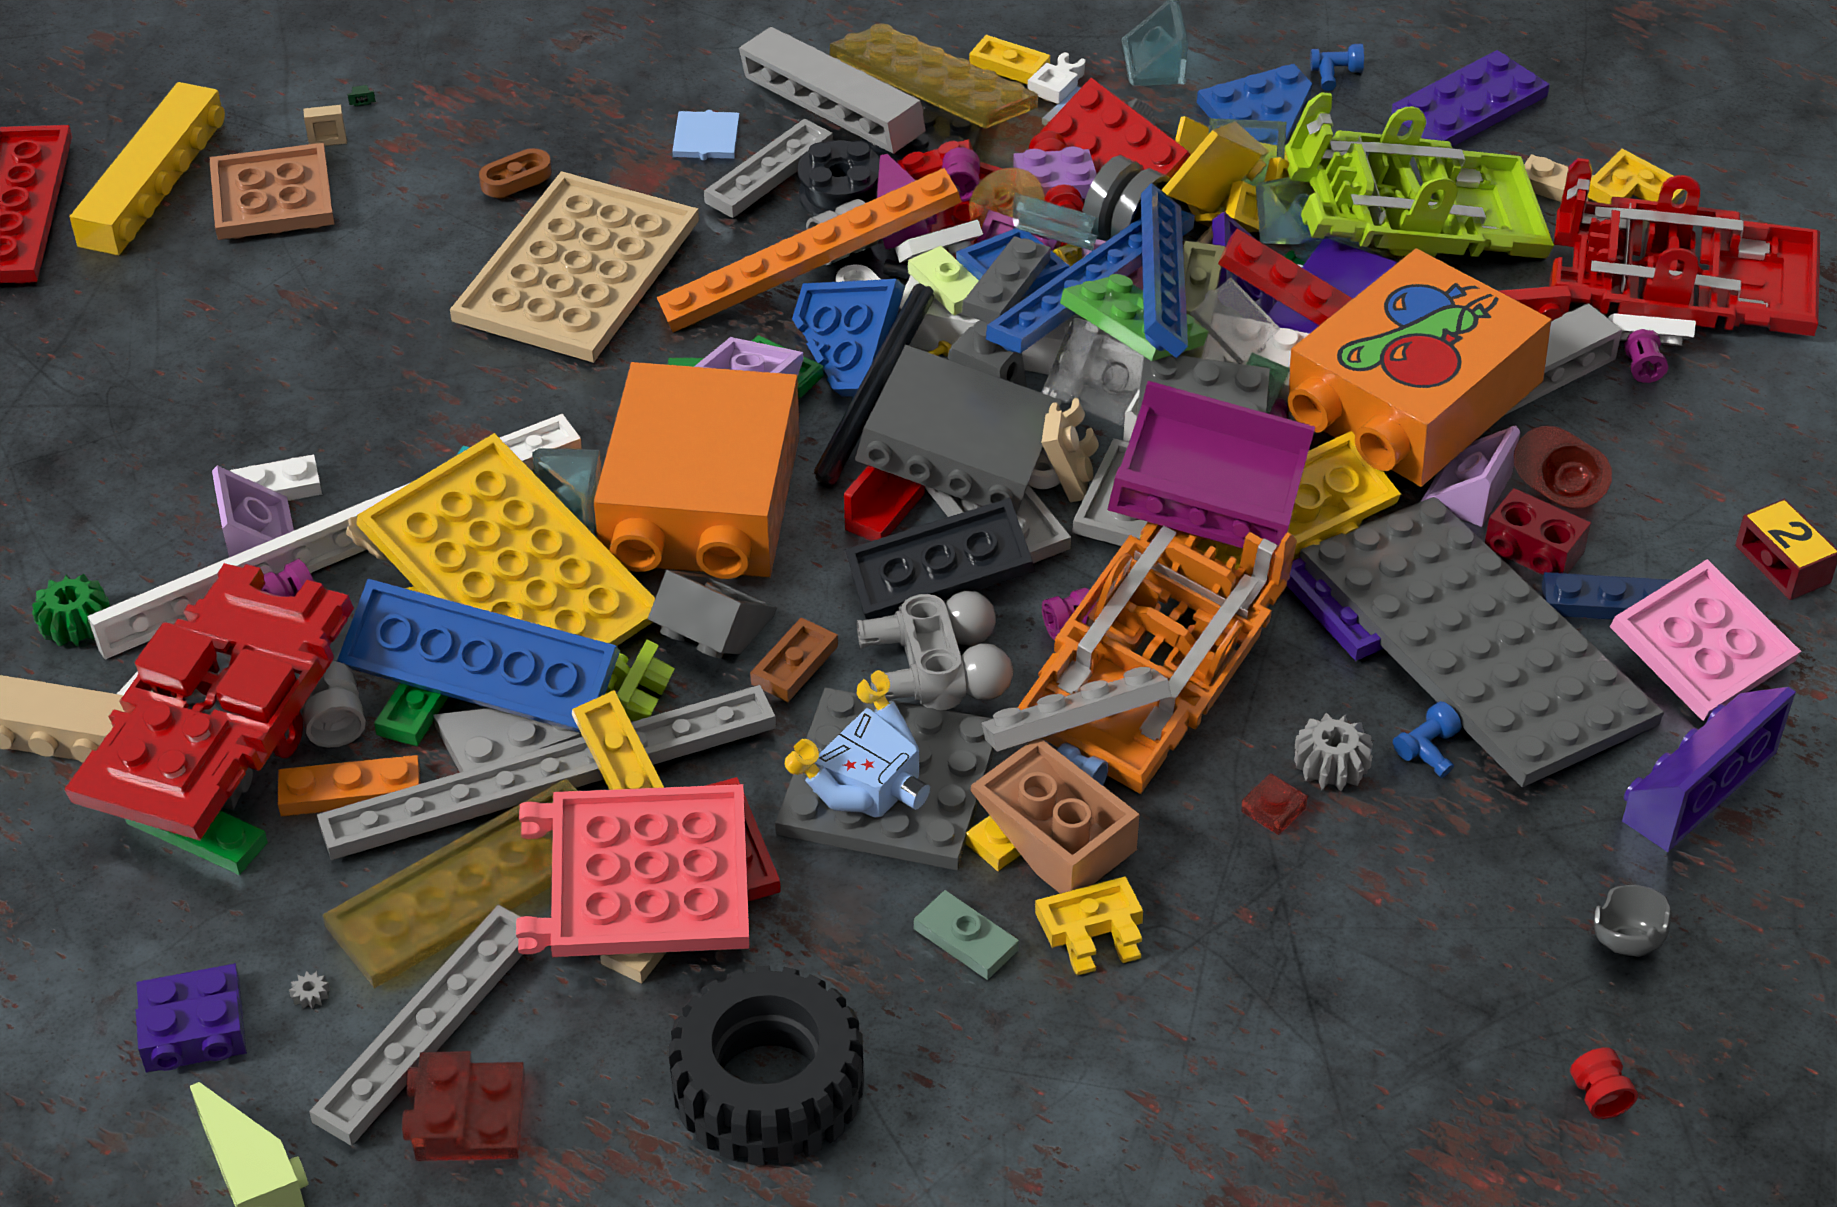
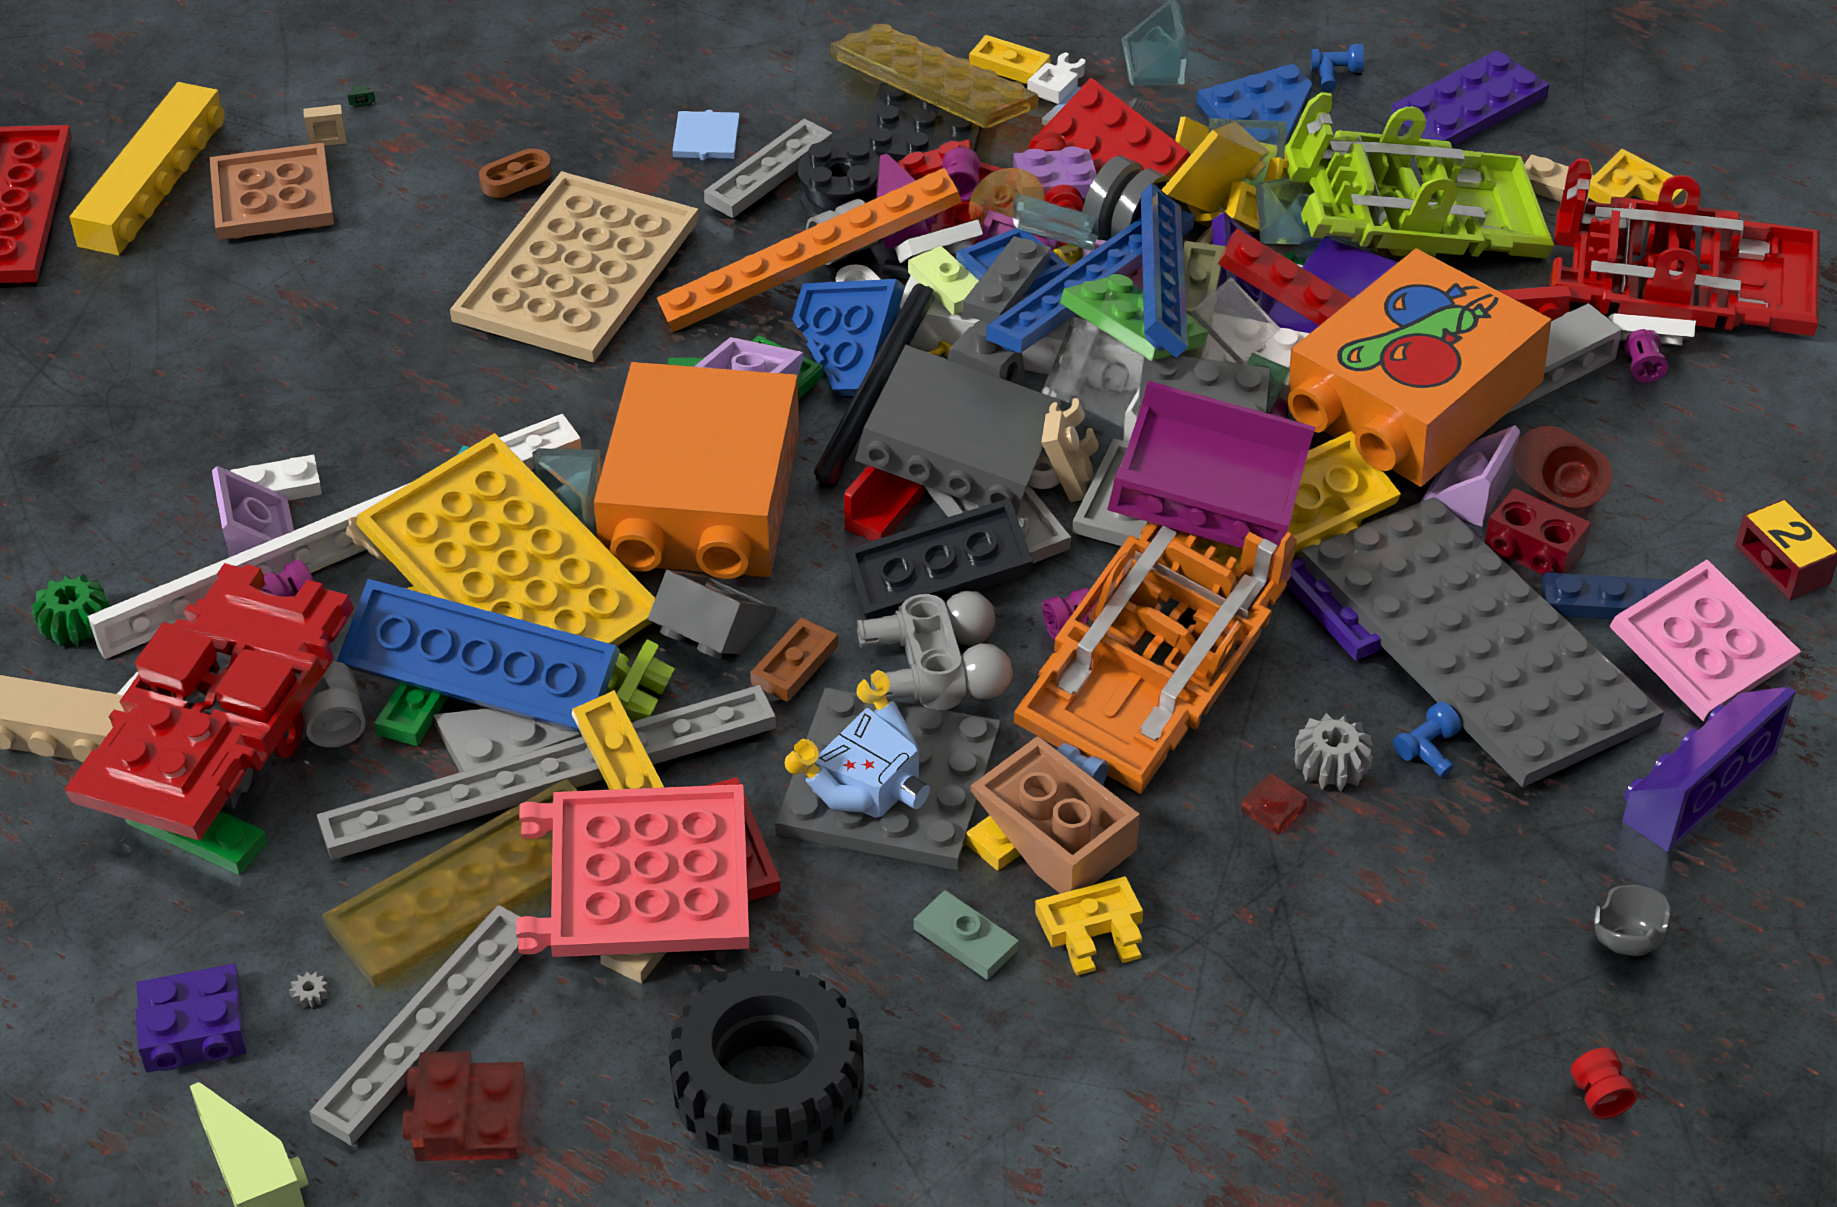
(342, 784): orange plate -> none
(833, 89): light grey brick -> none
(1059, 713): light grey plate -> none

